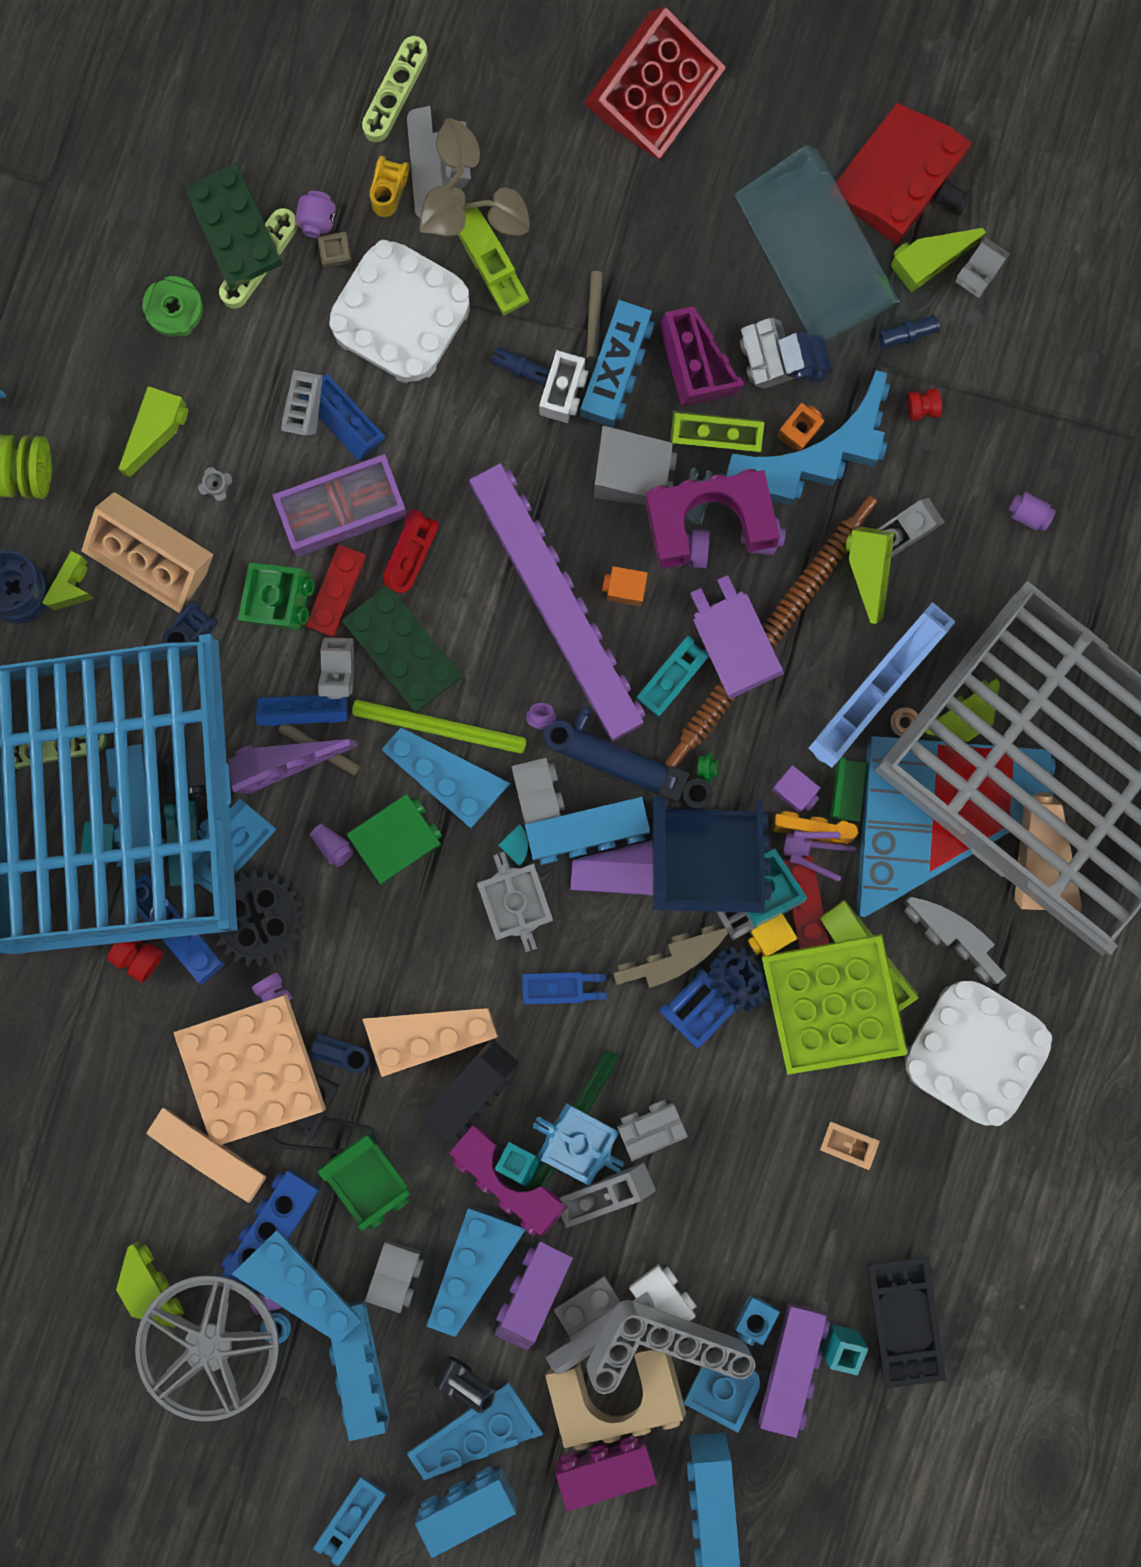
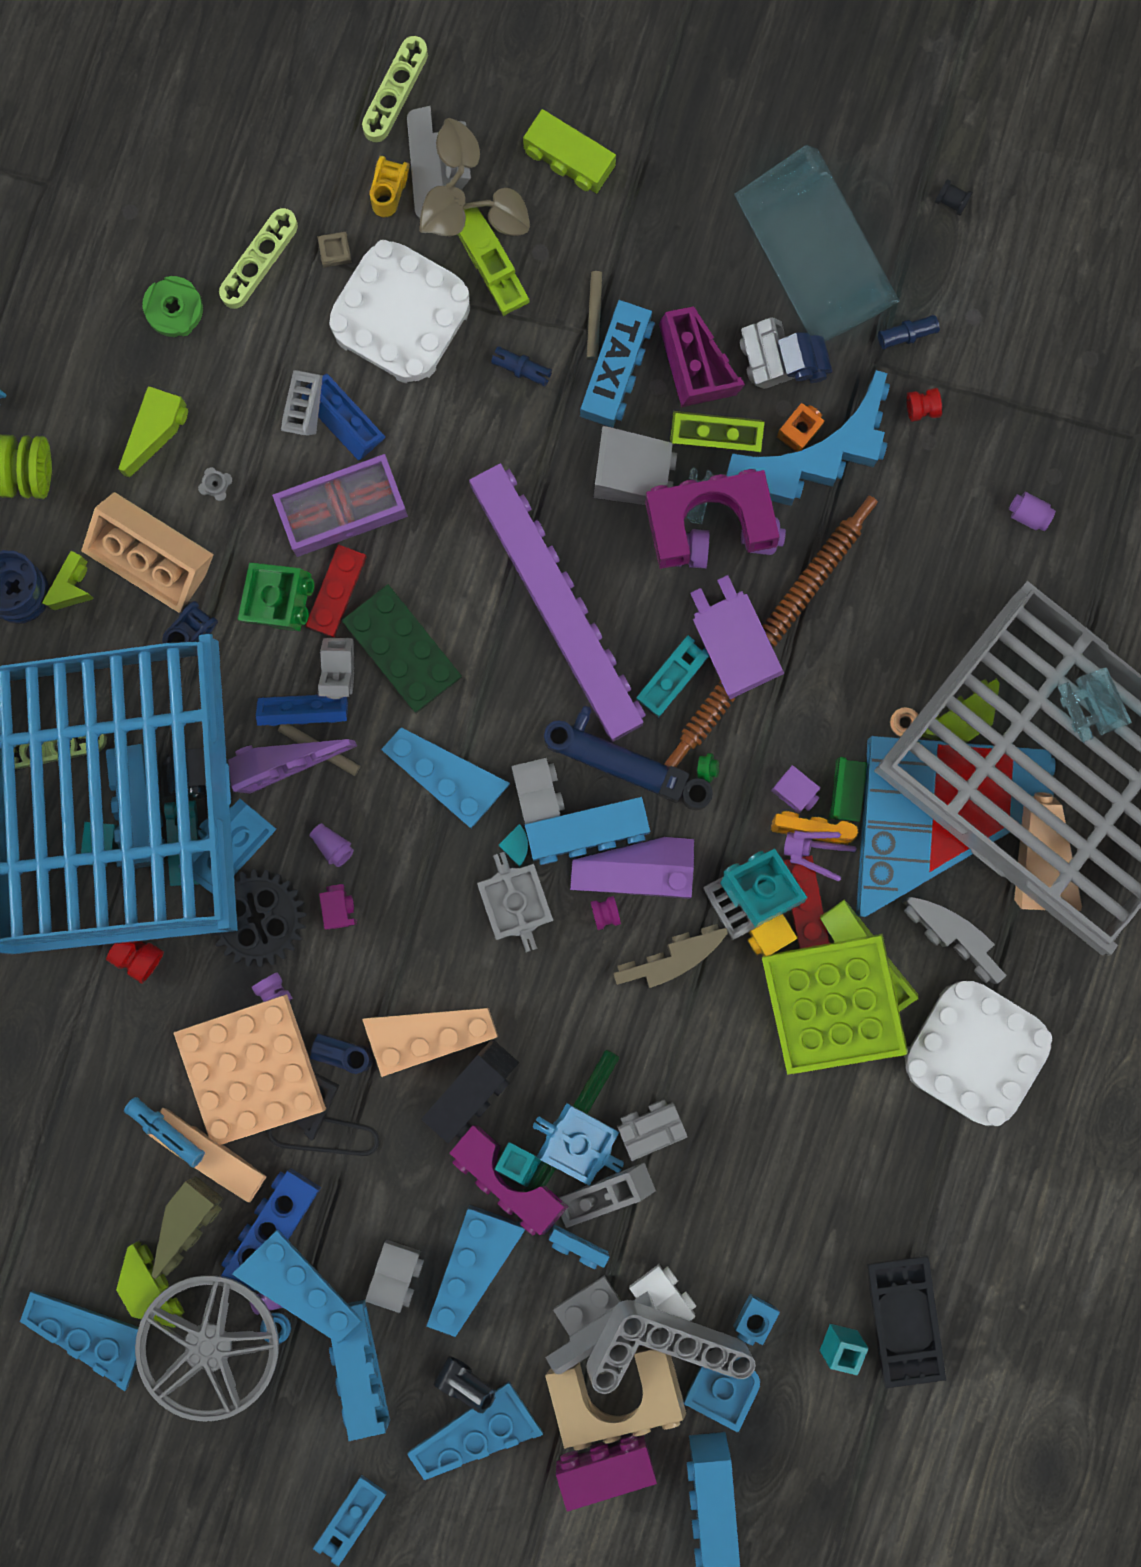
(86, 1335): none -> dark azure wing
(155, 1124): none -> dark azure pin
(184, 1215): none -> olive slope
(190, 950): blue slope -> none
(233, 226): dark green plate -> none
(315, 214): medium lavender head -> none
(337, 907): none -> magenta brick
(366, 1182): green panel -> none
(395, 838): green panel -> none
(410, 551): red plate -> none
(439, 726): lime axle -> none
(465, 1510): dark azure brick -> none
(532, 1295): medium lavender wedge -> none
(540, 715): medium lavender plate -> none
(559, 988): blue hinge -> none
(562, 386): white brick -> none
(566, 1241): none -> dark azure plate
(569, 152): none -> lime brick
(605, 913): none -> magenta wheel
(625, 586): orange brick -> none
(655, 83): red slope -> none
(704, 1017): blue plate -> none
(709, 859): dark blue panel -> none
(739, 979): dark blue gear -> none
(792, 1370): medium lavender brick -> none
(850, 1145): light nougat slope -> none
(870, 563): lime slope -> none
(881, 685): light blue arch -> none
(901, 170): red slope -> none
(913, 524): light grey slope -> none
(930, 255): lime slope -> none
(982, 267): light grey brick -> none
(1102, 701): none -> clear light blue plate

